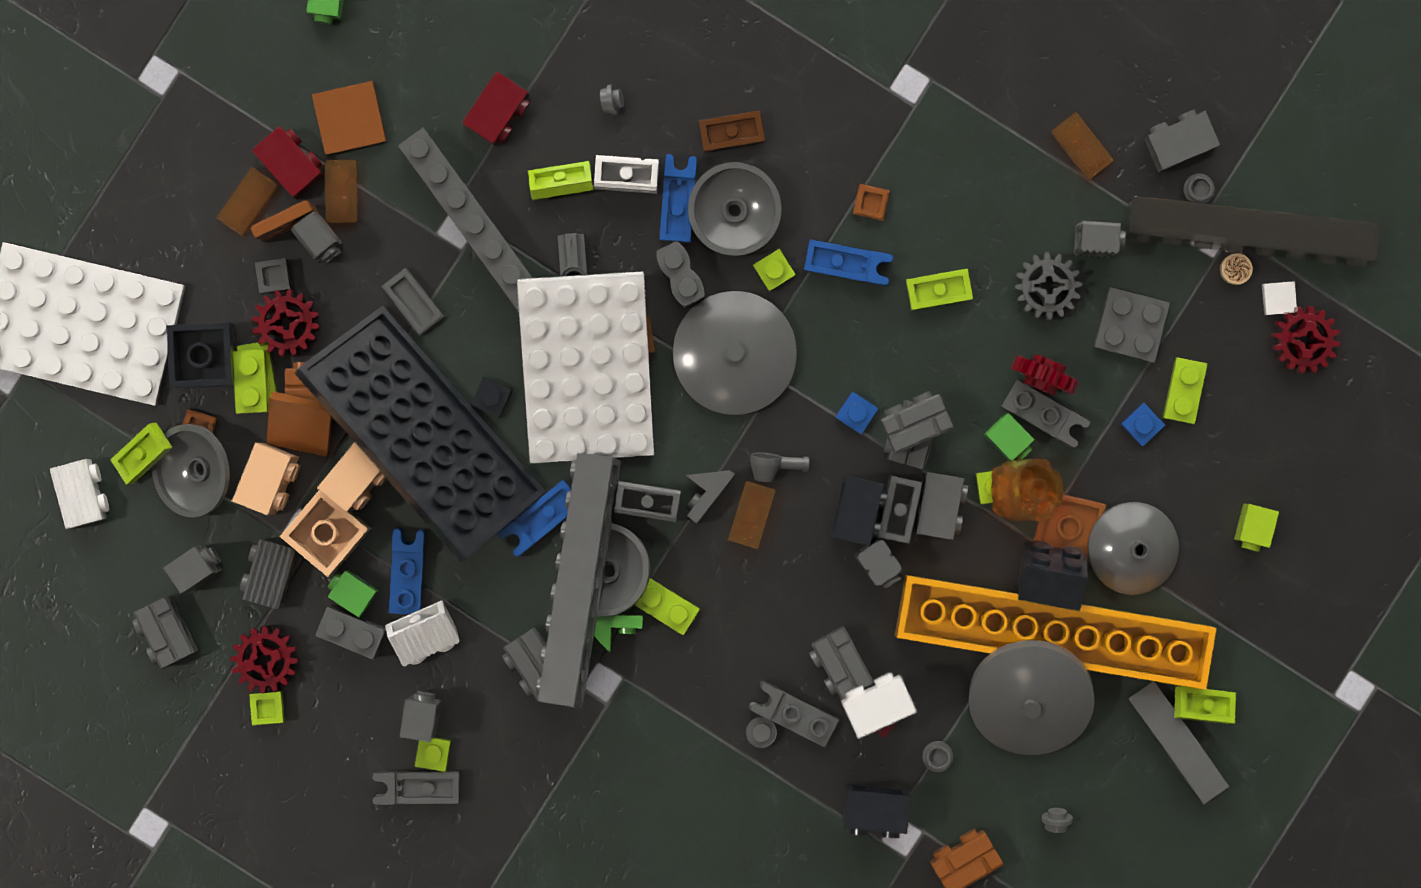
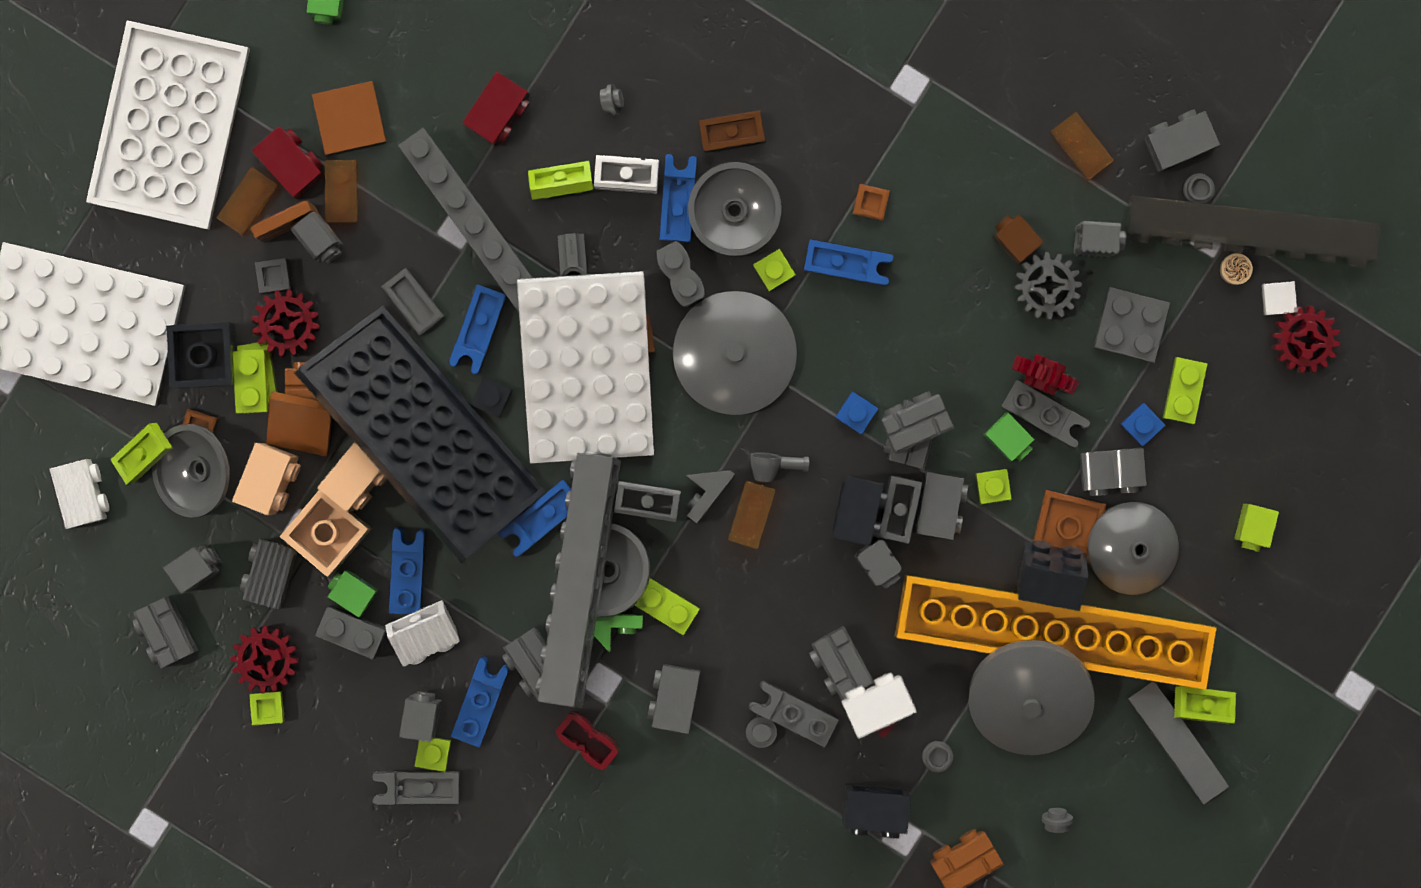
(168, 125): none -> white plate
(478, 327): none -> blue plate
(479, 704): none -> blue plate
(580, 735): none -> dark red brick
(674, 699): none -> dark grey brick
(939, 289): lime plate -> none
(1017, 238): none -> reddish brown brick
(1026, 490): clear orange brick -> none
(1112, 470): none -> dark grey brick

